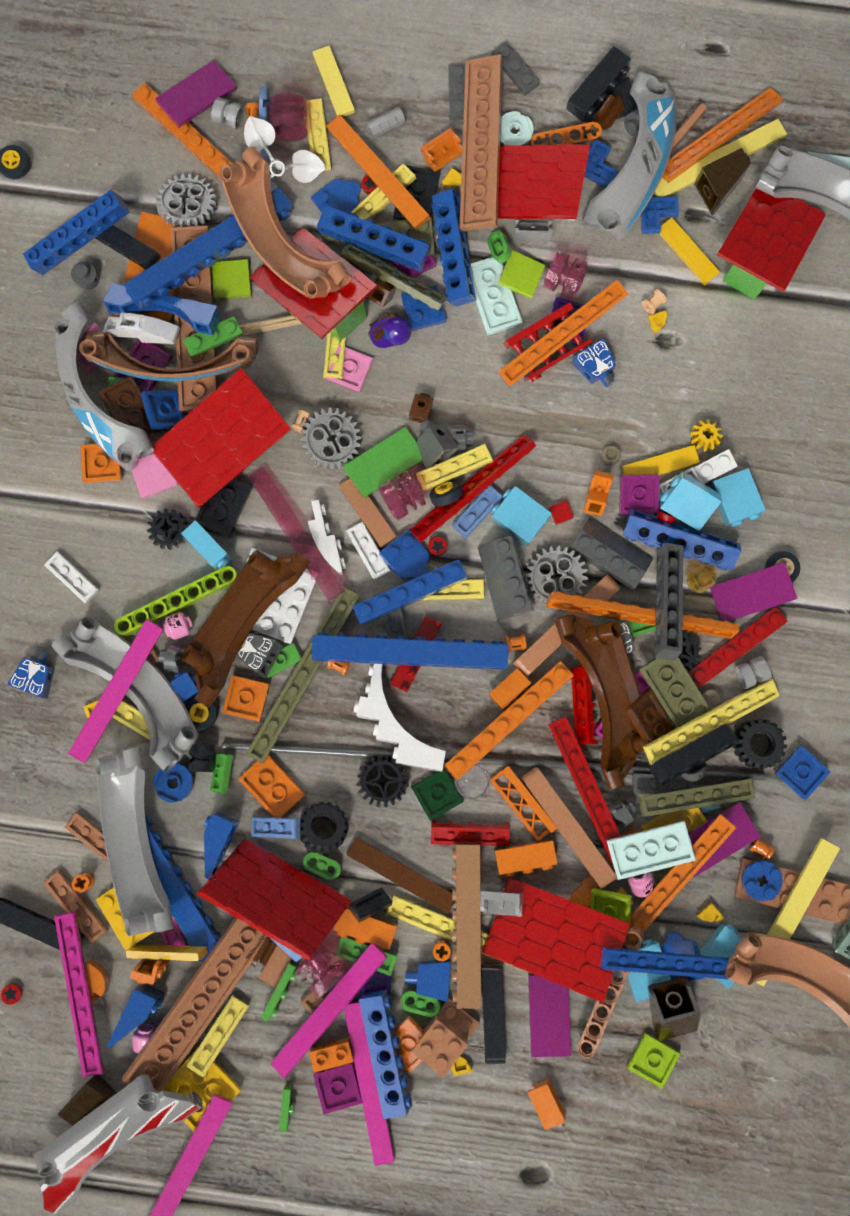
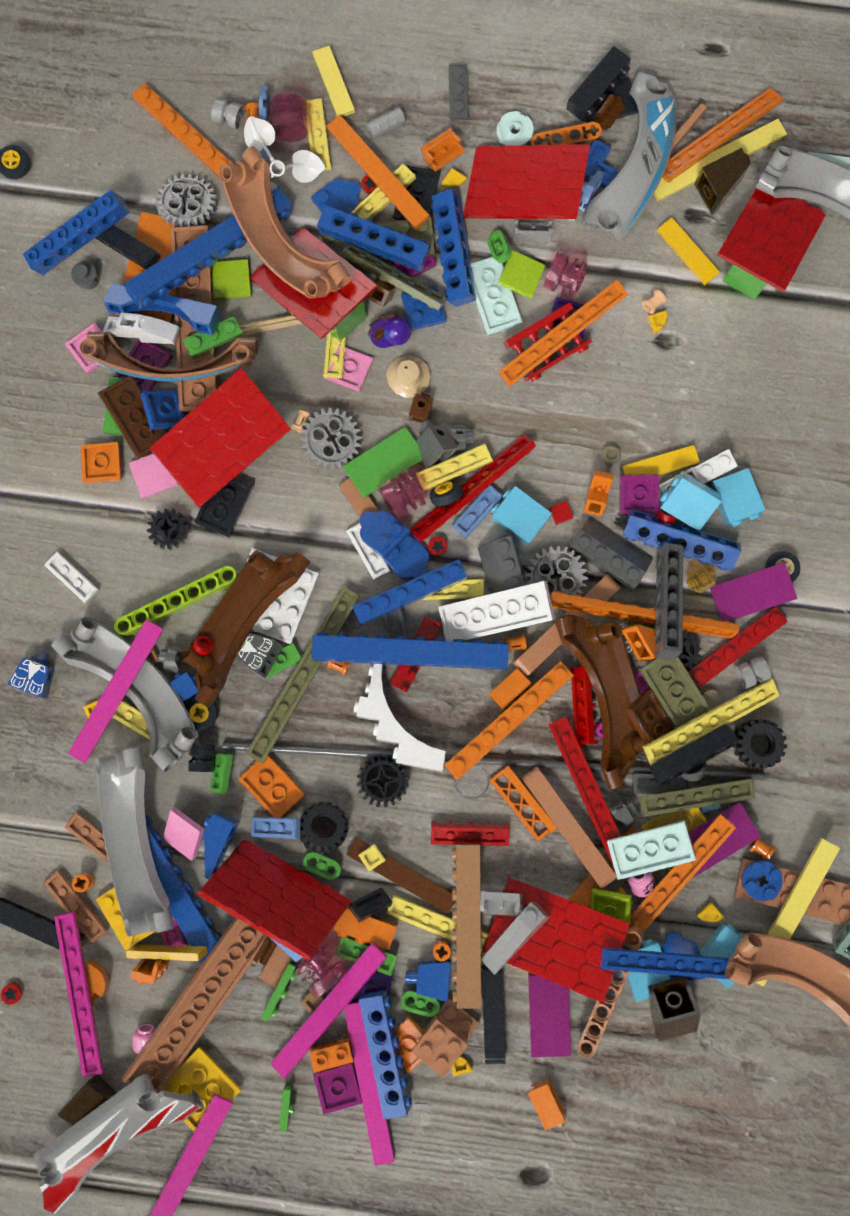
(109, 434): light grey panel -> none
(142, 1003): blue slope -> none
(177, 625): bright pink head -> none
(179, 792): blue plate -> none
(183, 833): none -> bright pink tile
(195, 93): magenta tile -> none
(203, 645): none -> red tile
(207, 546): medium azure brick -> none
(217, 1036): light yellow tile -> none
(245, 698): orange plate -> none
(296, 533): clear pink tile -> none
(327, 545): white slope -> none
(372, 857): none -> light yellow tile
(382, 532): none -> blue plate
(410, 380): none -> tan hat
(437, 794): dark green tile -> none
(481, 143): nougat plate -> none
(497, 612): none -> white plate
(515, 937): none -> light grey slope
(516, 69): dark grey plate -> none
(525, 858): orange brick -> none
(590, 188): none -> medium blue plate
(596, 363): blue torso -> none
(631, 122): dark grey piece -> none
(641, 641): none -> orange slope
(653, 1060): lime tile -> none
(655, 209): blue plate -> none
(710, 430): yellow gear -> none
(802, 772): blue plate -> none

